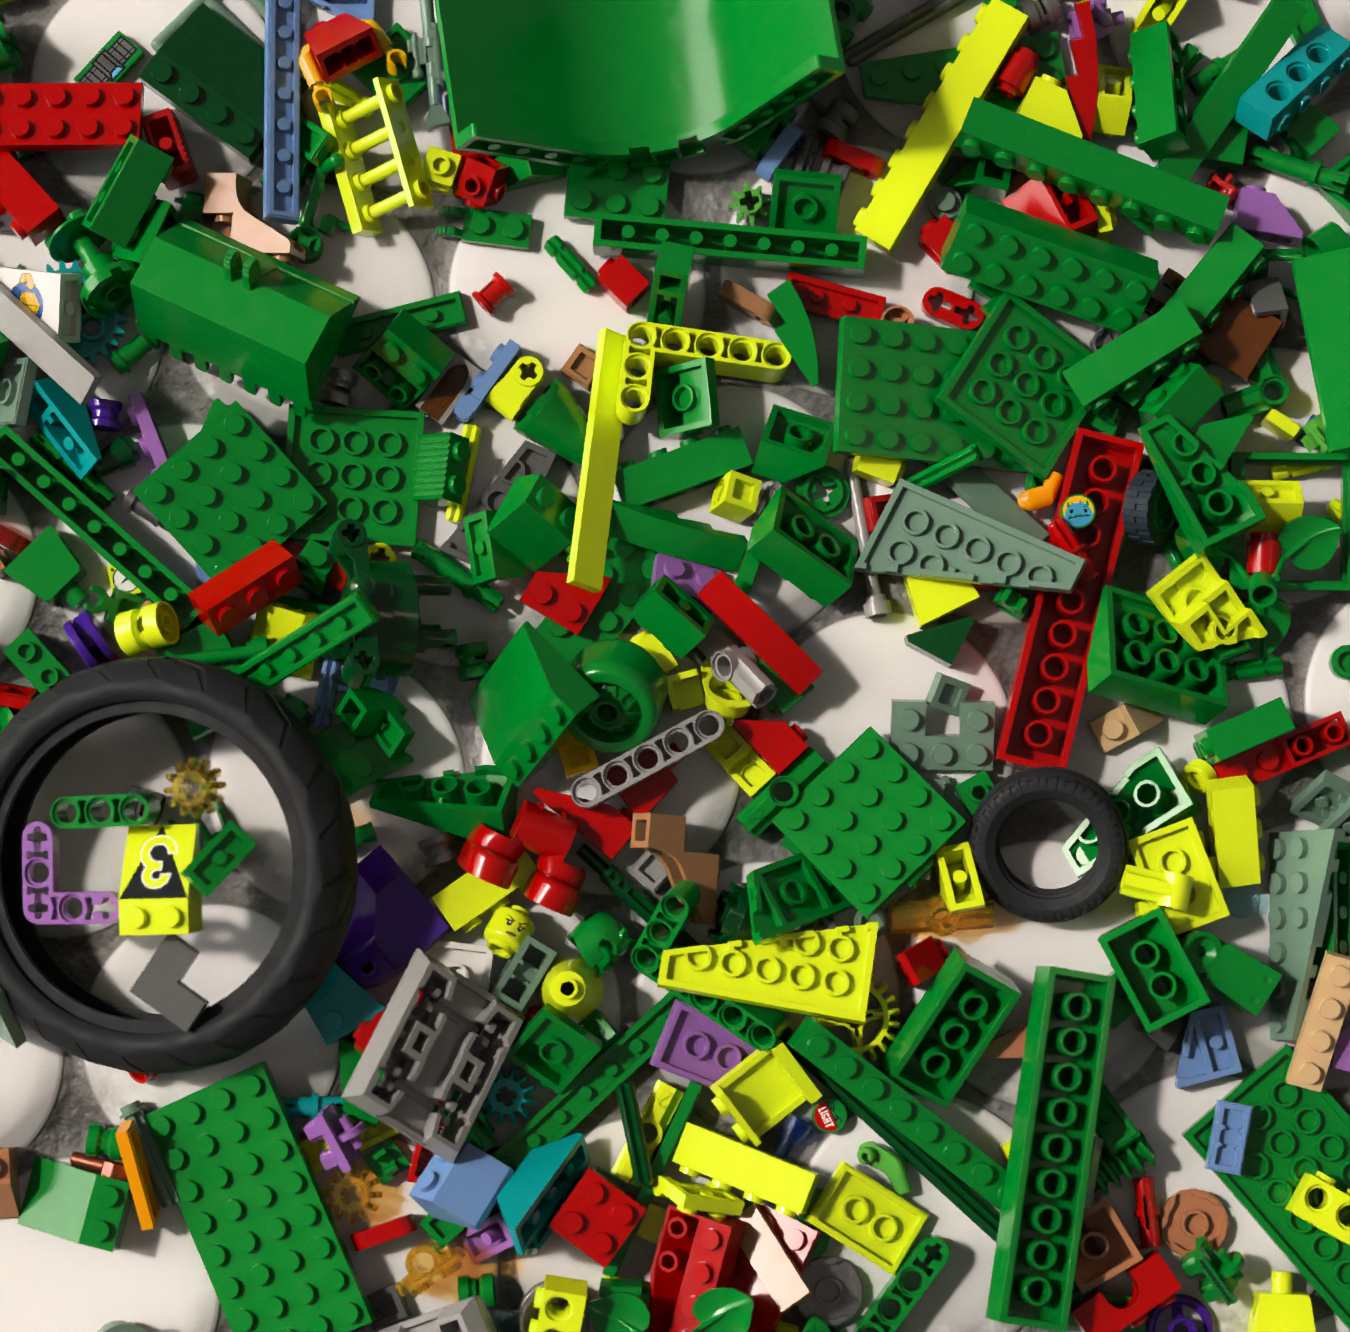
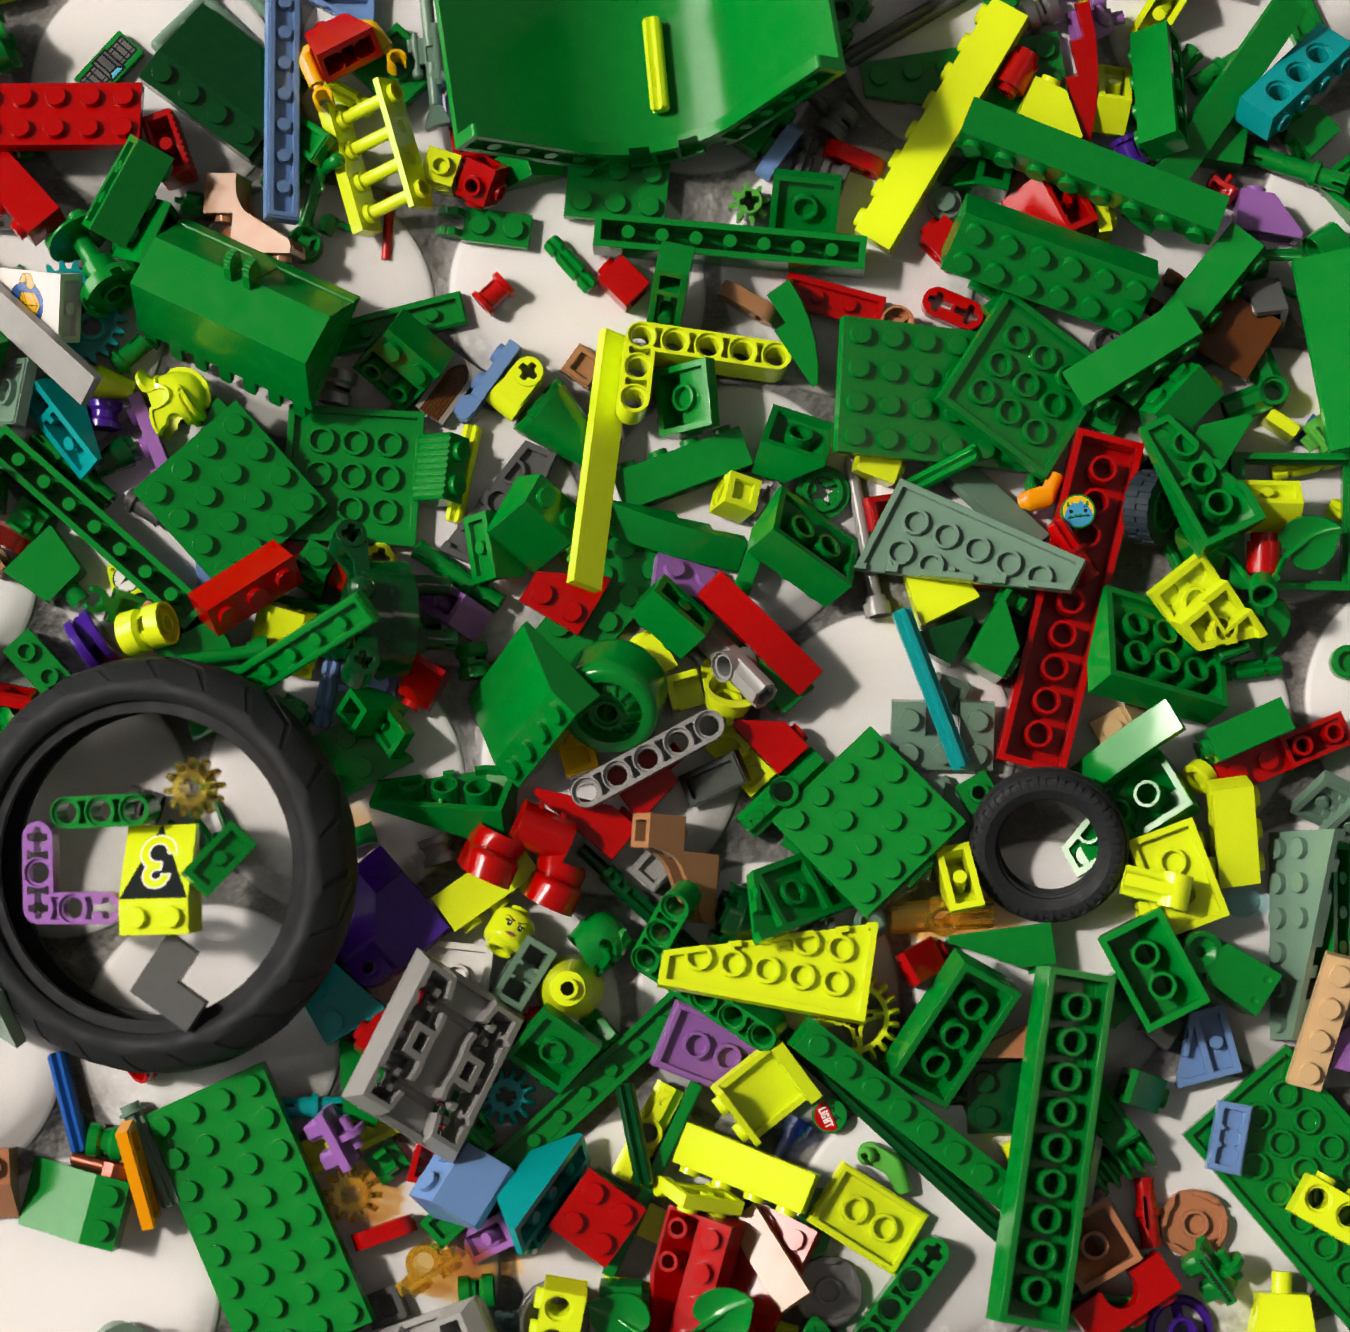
(29, 517): none -> green tile
(68, 1100): none -> blue axle
(113, 384): none -> neon yellow cone
(175, 397): none -> neon yellow helmet
(387, 233): none -> red piece
(423, 684): none -> red slope
(457, 613): none -> medium lavender slope
(655, 64): none -> neon yellow axle
(714, 778): none -> pearl dark grey tile
(931, 688): none -> teal axle
(990, 1097): none -> dark green plate
(994, 646): none -> green slope
(1014, 946): none -> green slope
(1127, 146): none -> dark purple bush
(1131, 745): none -> slope
(1141, 1090): none -> green slope

